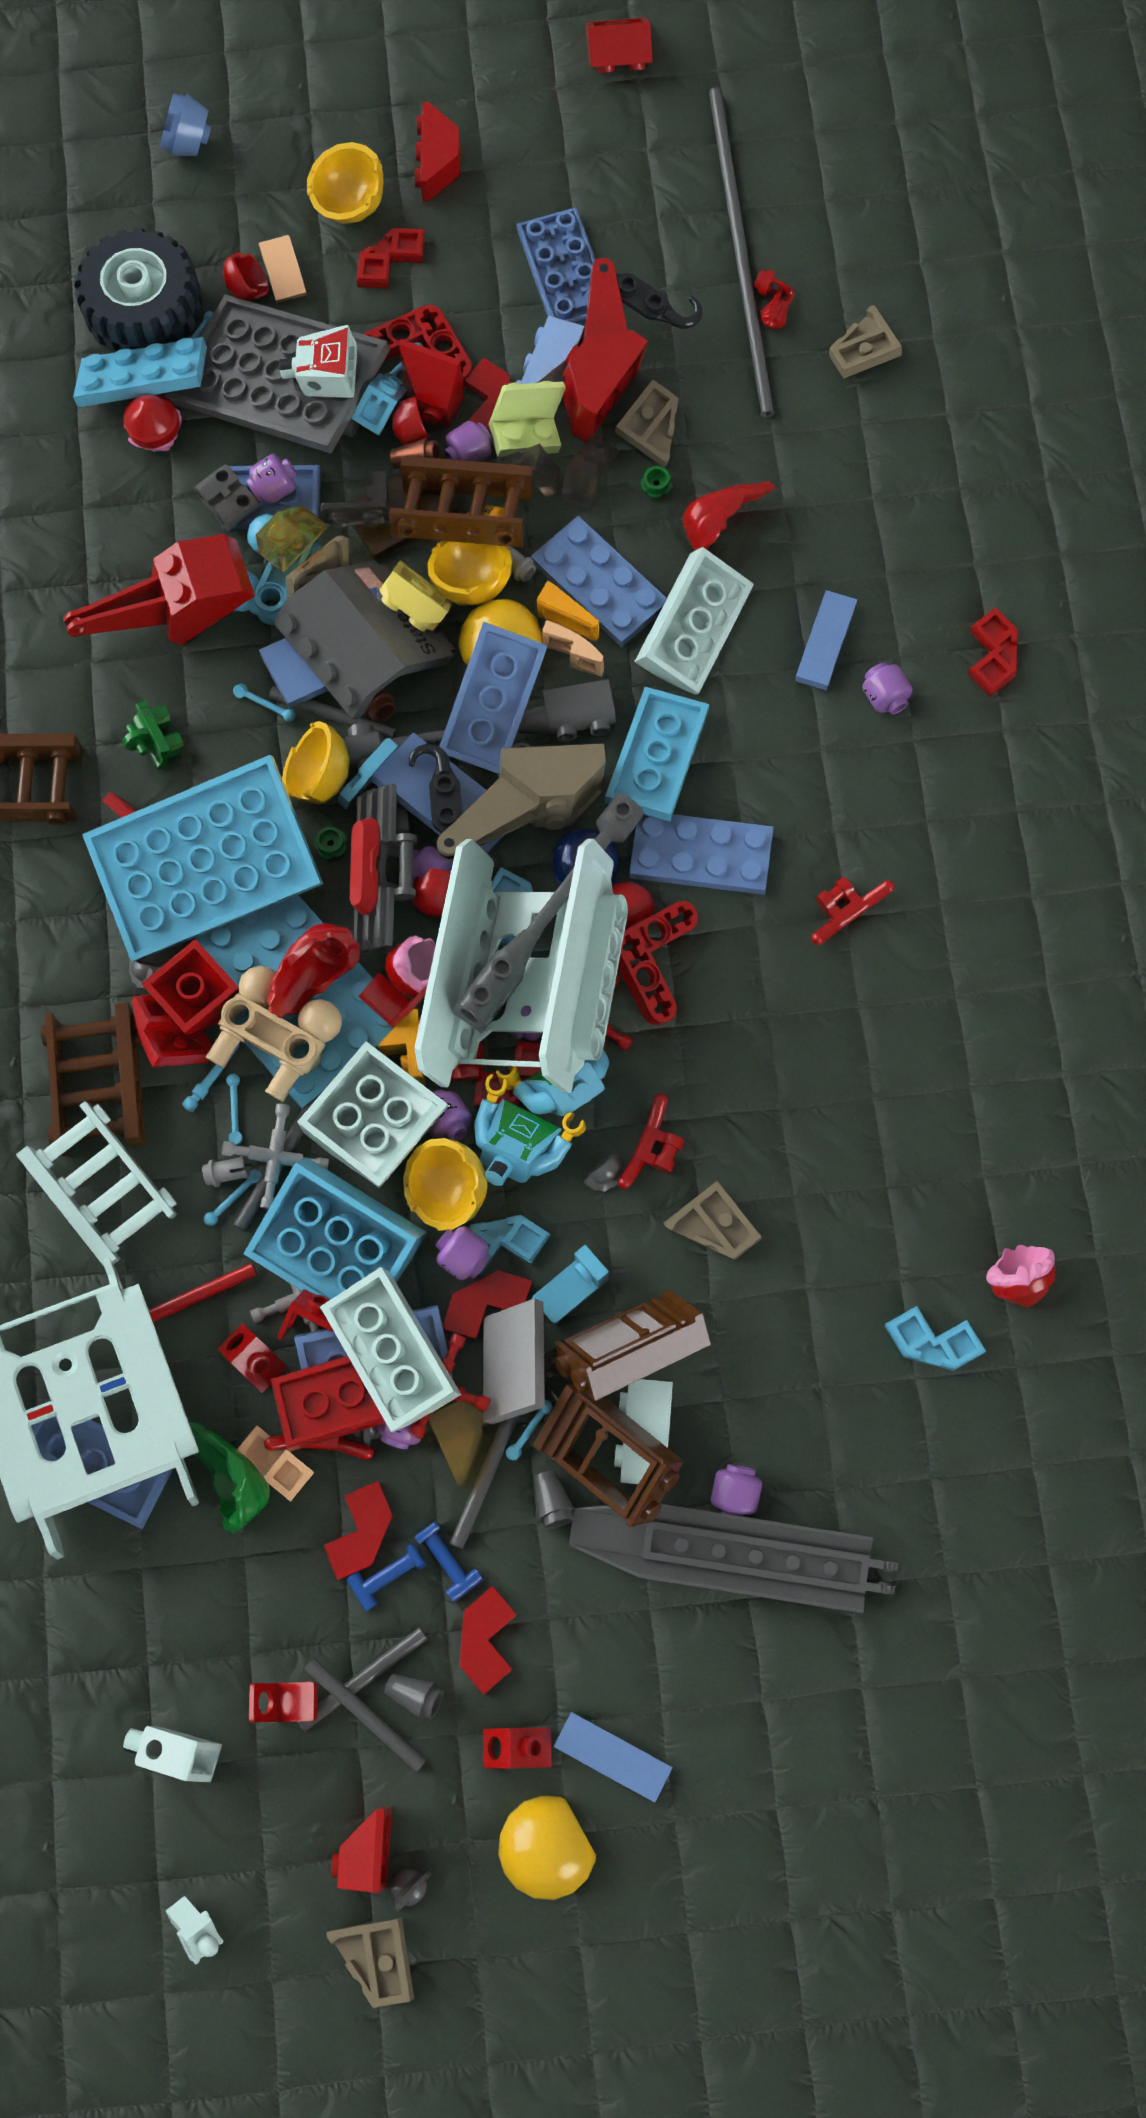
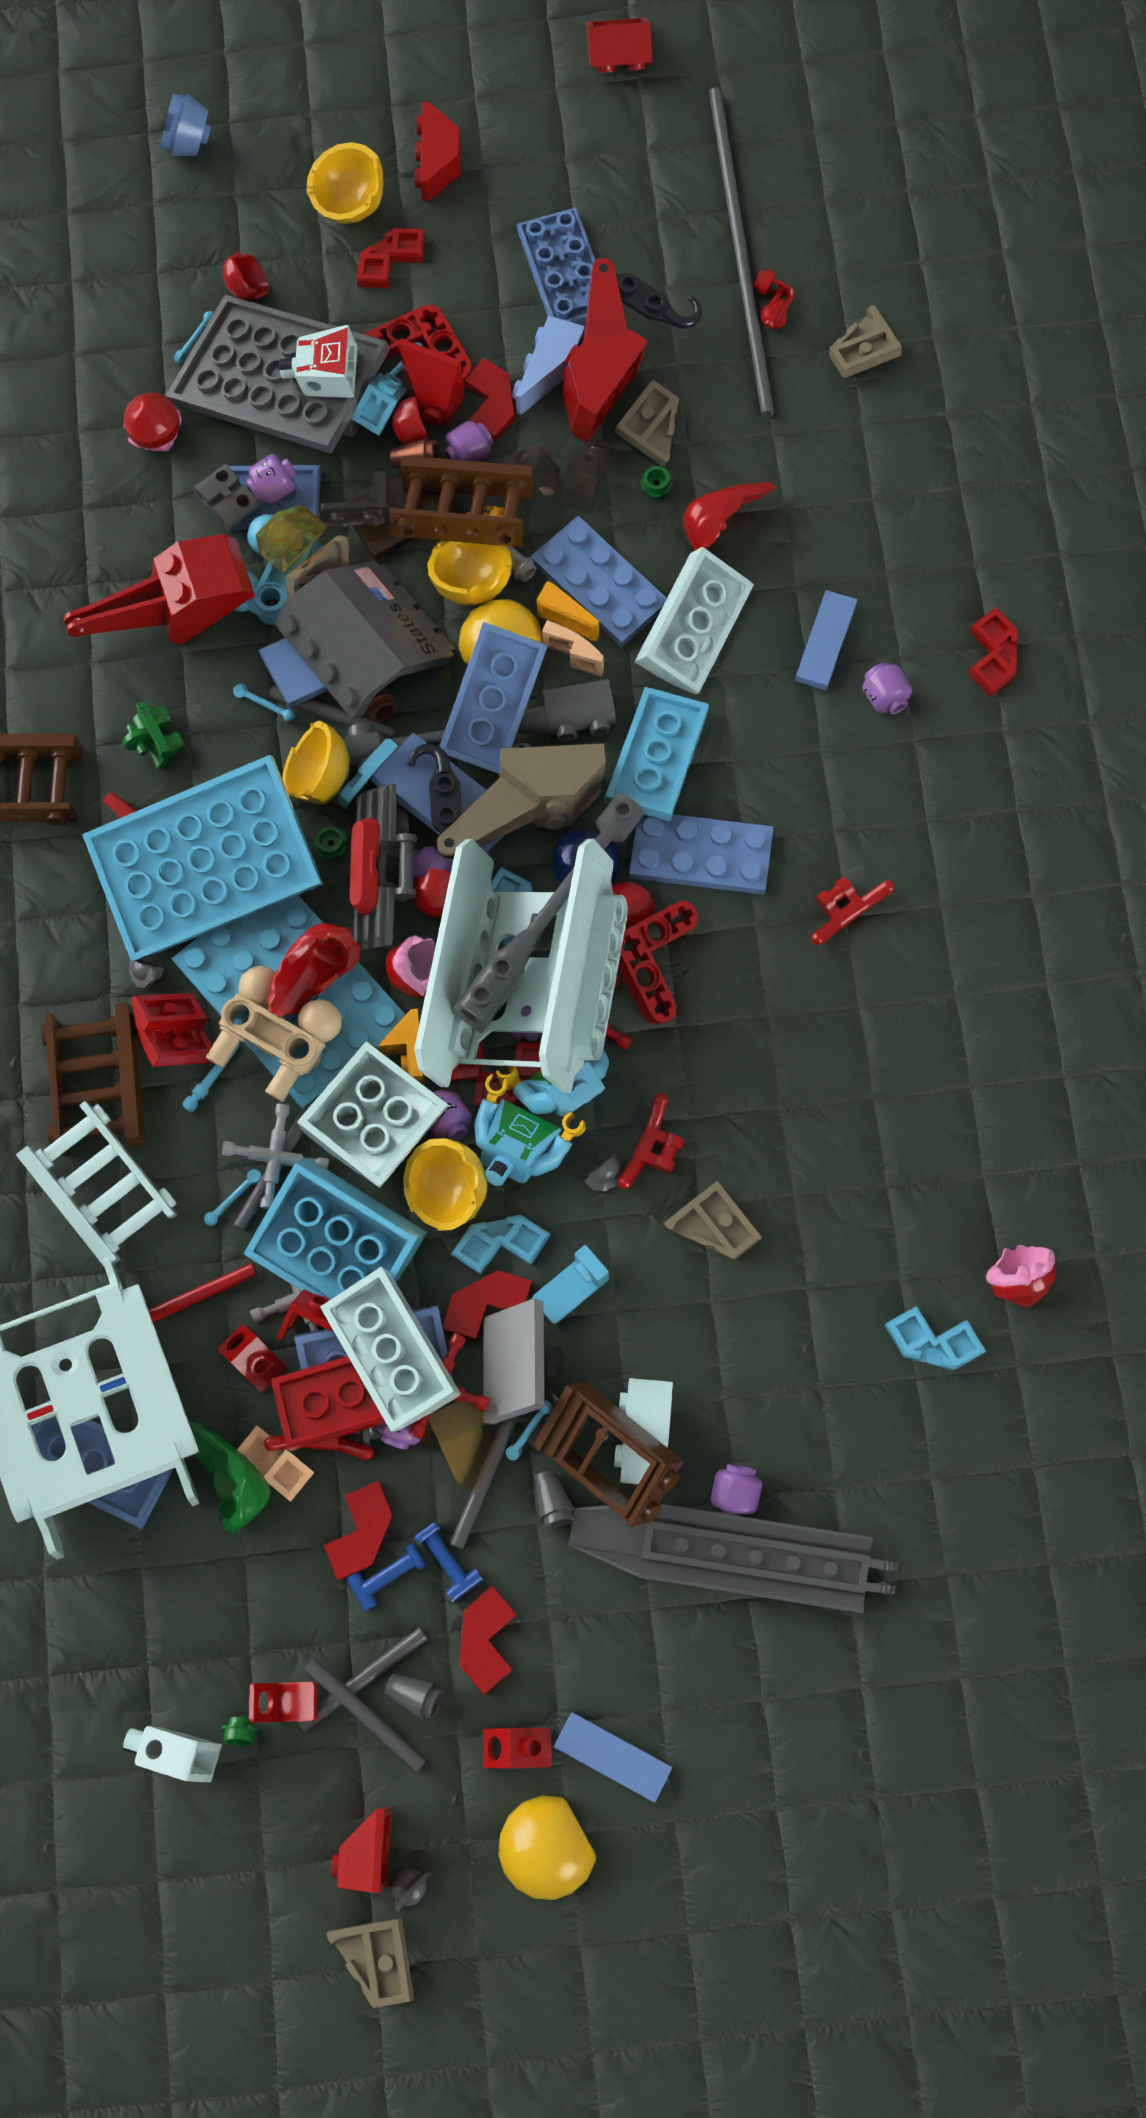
(138, 290): black wheel -> none
(140, 372): medium azure plate -> none
(191, 988): red slope -> none
(194, 1930): light aqua piece -> none
(225, 1170): light grey pin -> none
(235, 1136): medium azure hinge -> none
(239, 1732): none -> green plate
(282, 269): light nougat slope -> none
(388, 1000): red bracket -> none
(415, 597): light yellow slope -> none
(462, 1253): medium lavender head -> none
(526, 417): yellowish green bracket -> none
(632, 1345): door -> none

